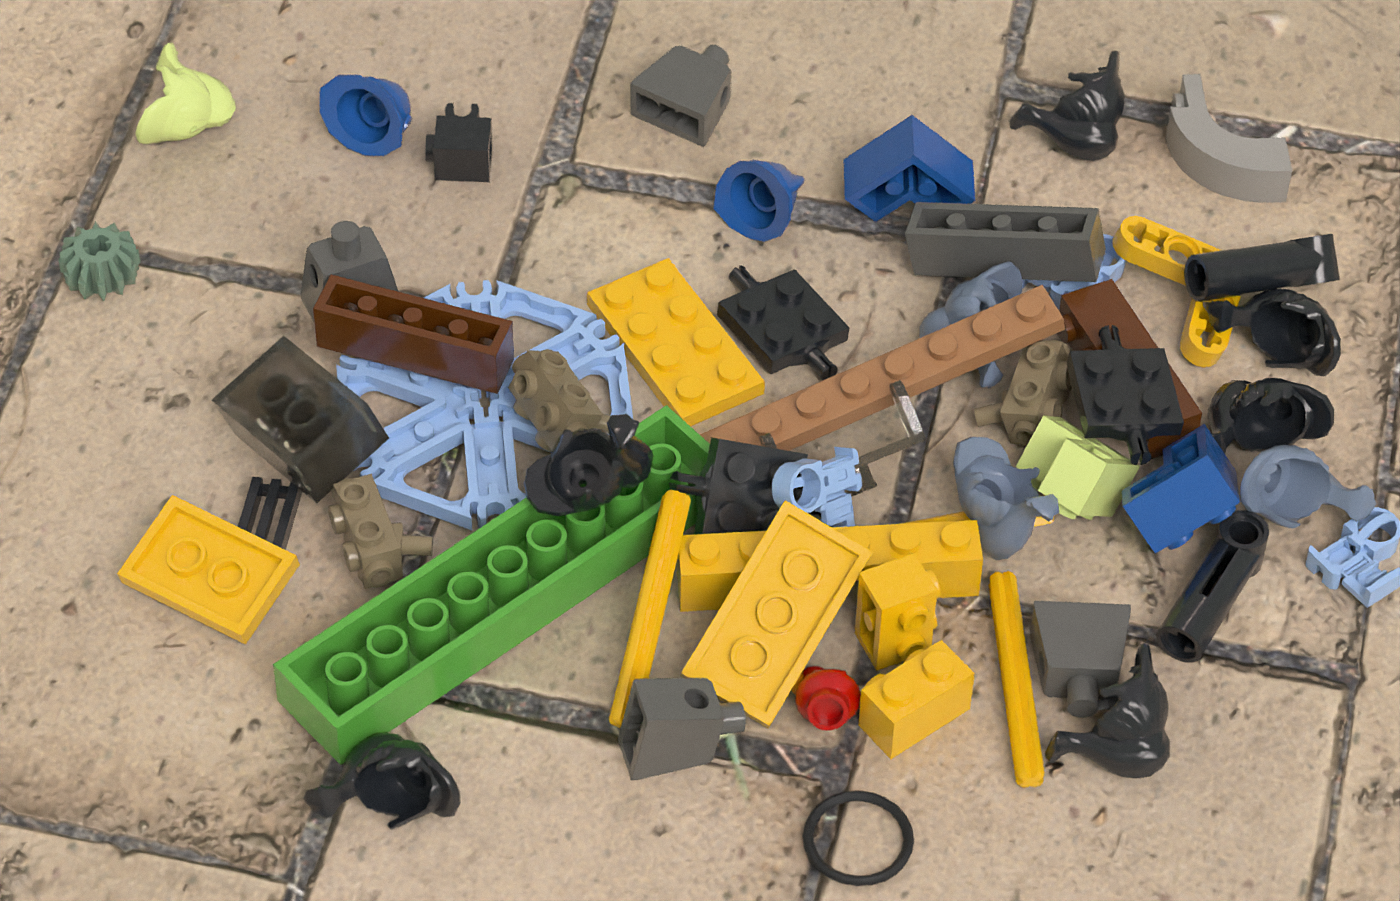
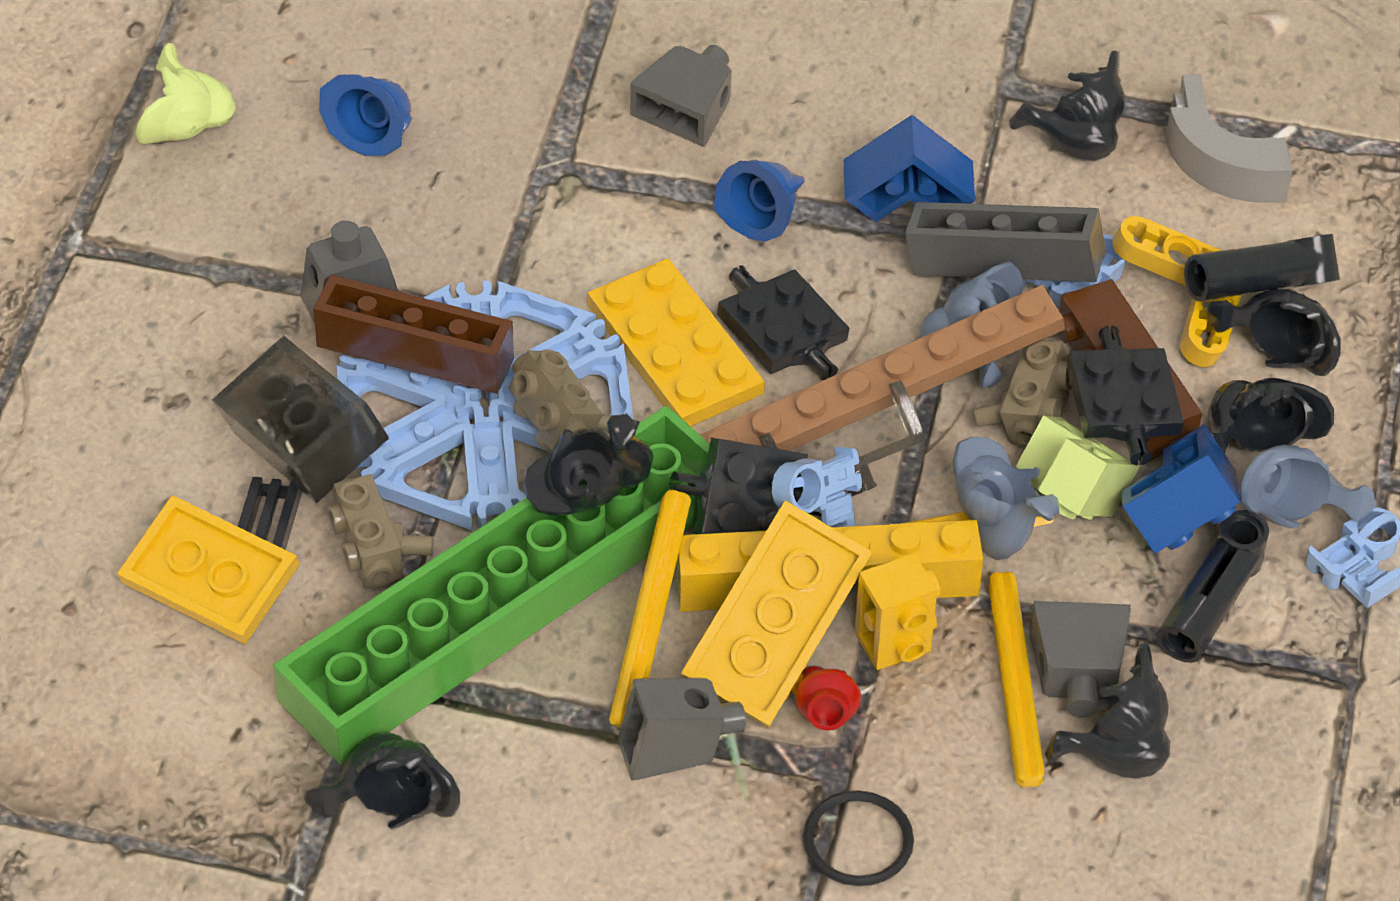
(99, 261): sand green gear -> none
(461, 146): black brick -> none
(915, 698): yellow brick -> none

